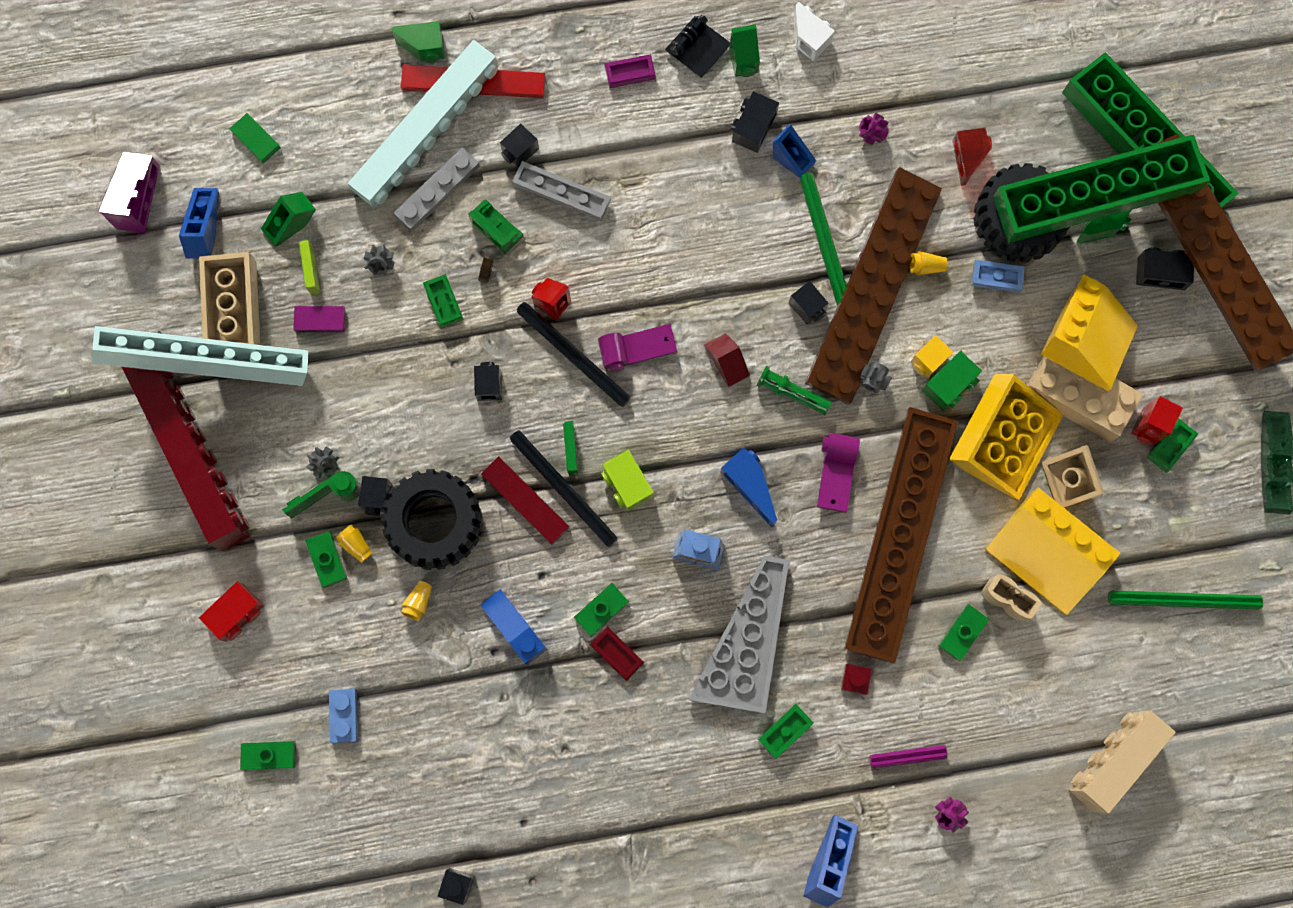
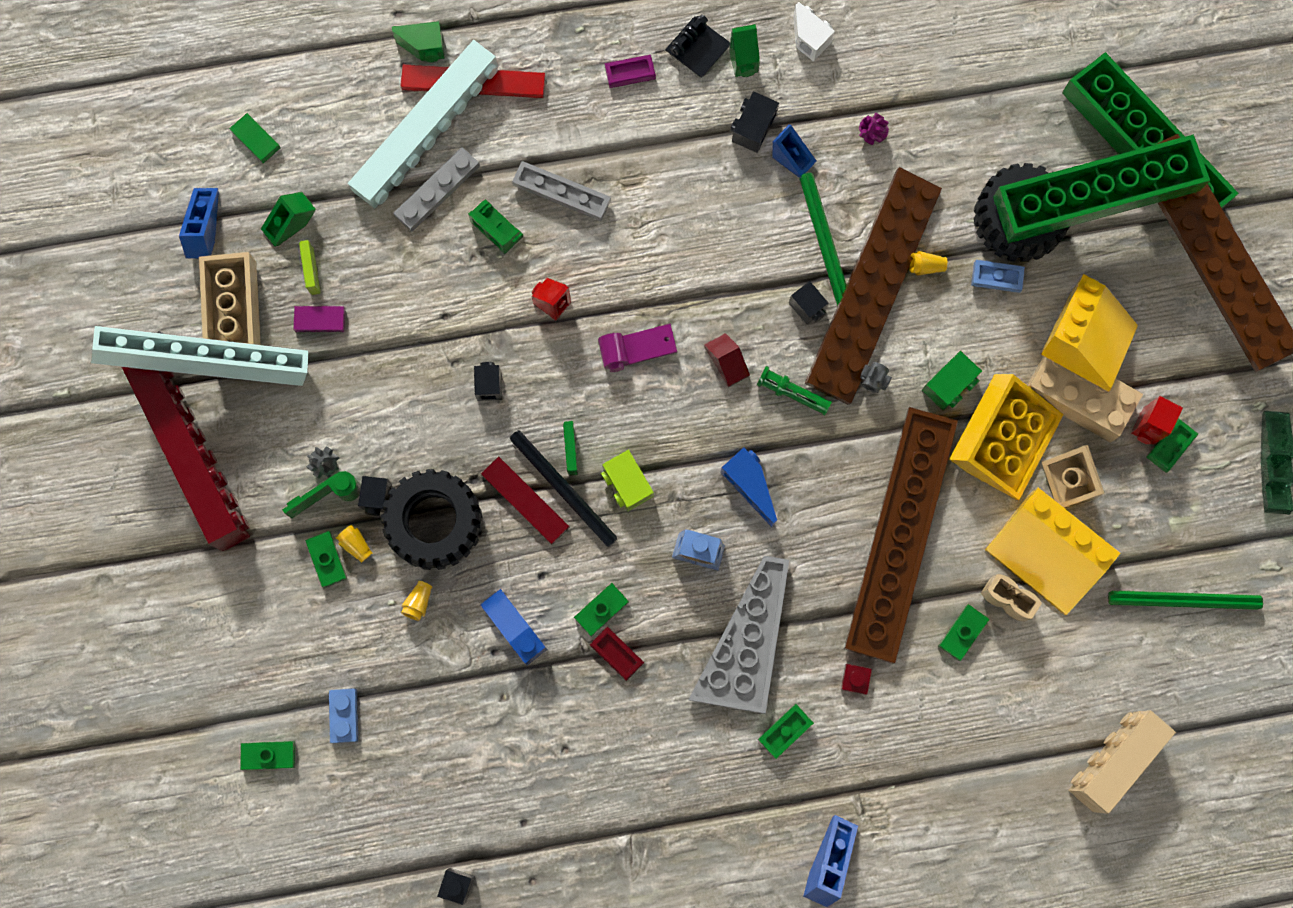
(131, 192): wedge -> none
(232, 612): red brick -> none
(379, 260): dark grey gear -> none
(443, 301): green plate -> none
(486, 269): dark brown tile -> none
(519, 145): black brick -> none
(573, 354): black axle -> none
(837, 471): magenta door -> none
(908, 756): magenta axle -> none
(931, 357): yellow brick -> none
(951, 814): magenta gear -> none
(970, 151): clear red slope -> none
(1104, 227): green slope -> none
(1164, 269): black brick -> none

